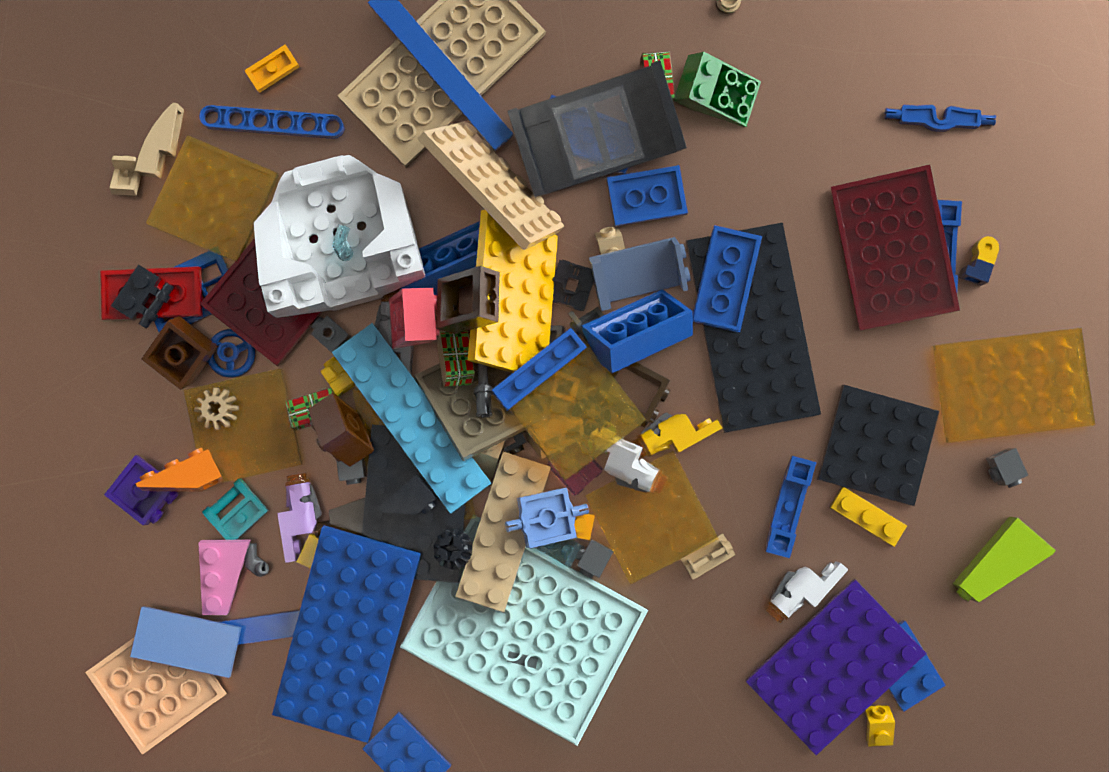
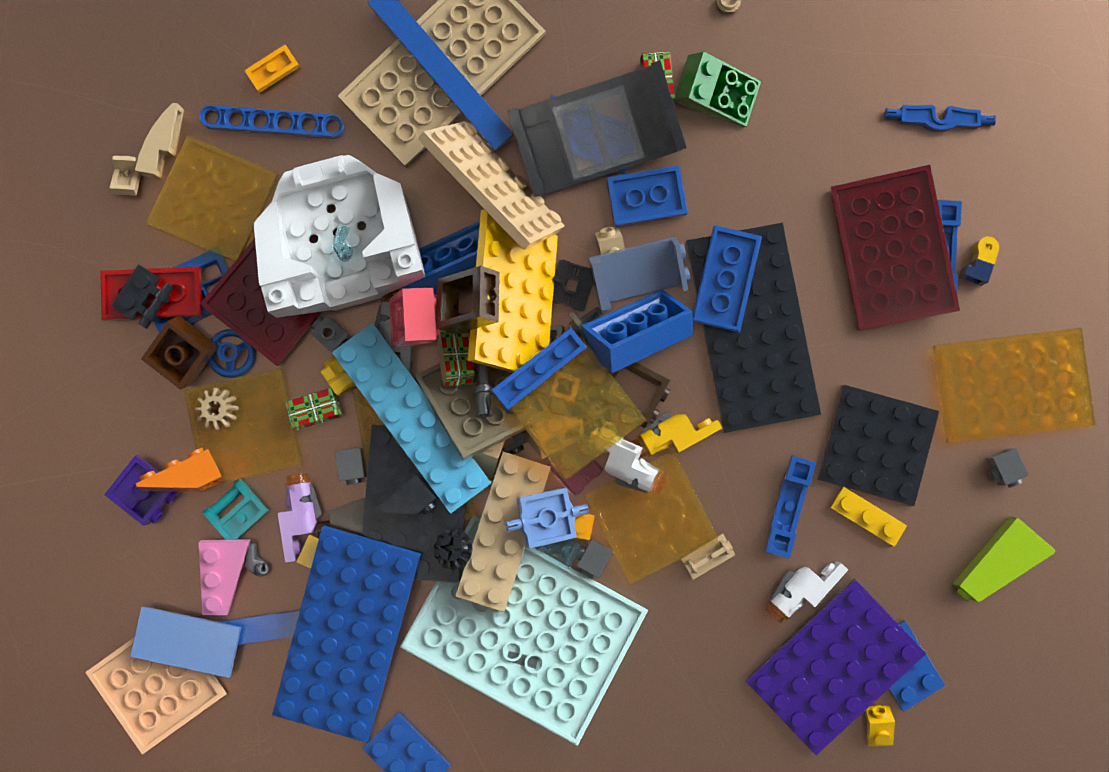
(340, 430): reddish brown brick -> none

